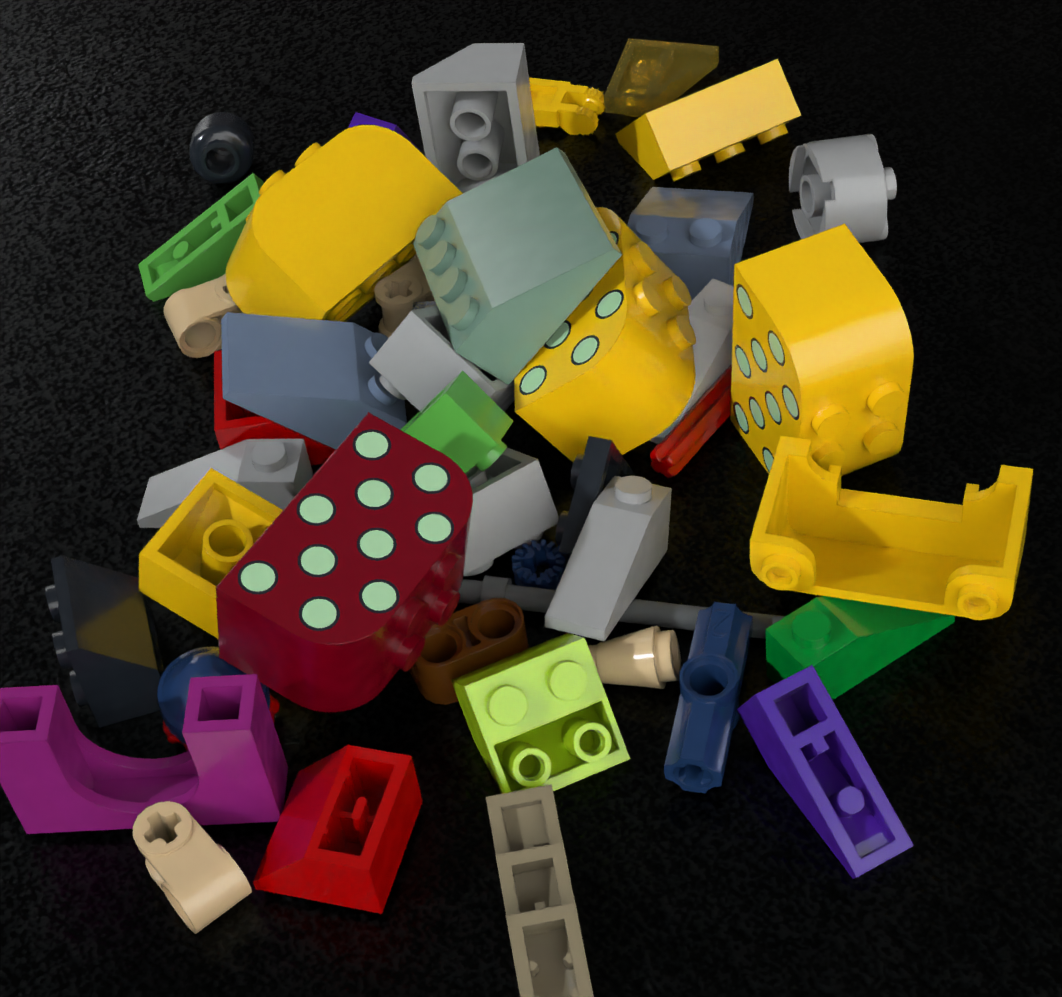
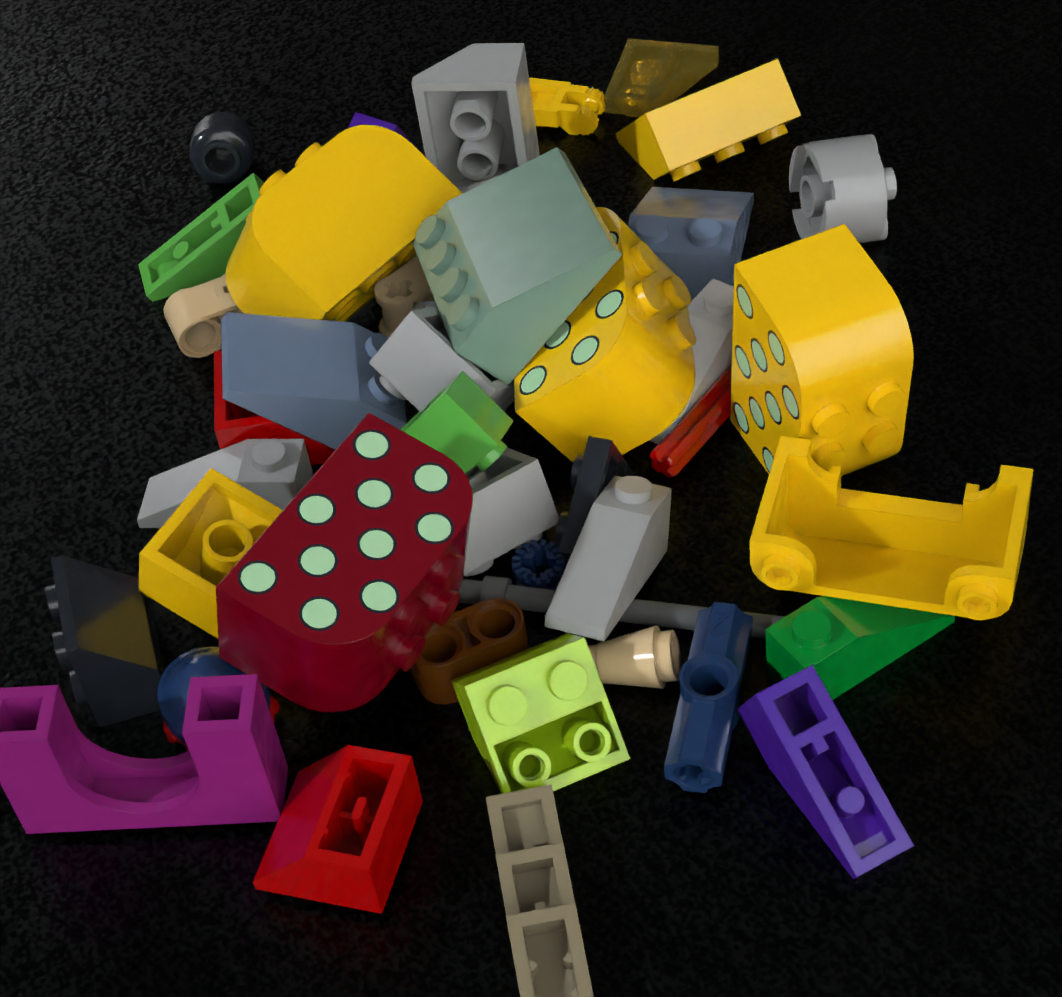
(188, 864): tan piece -> none

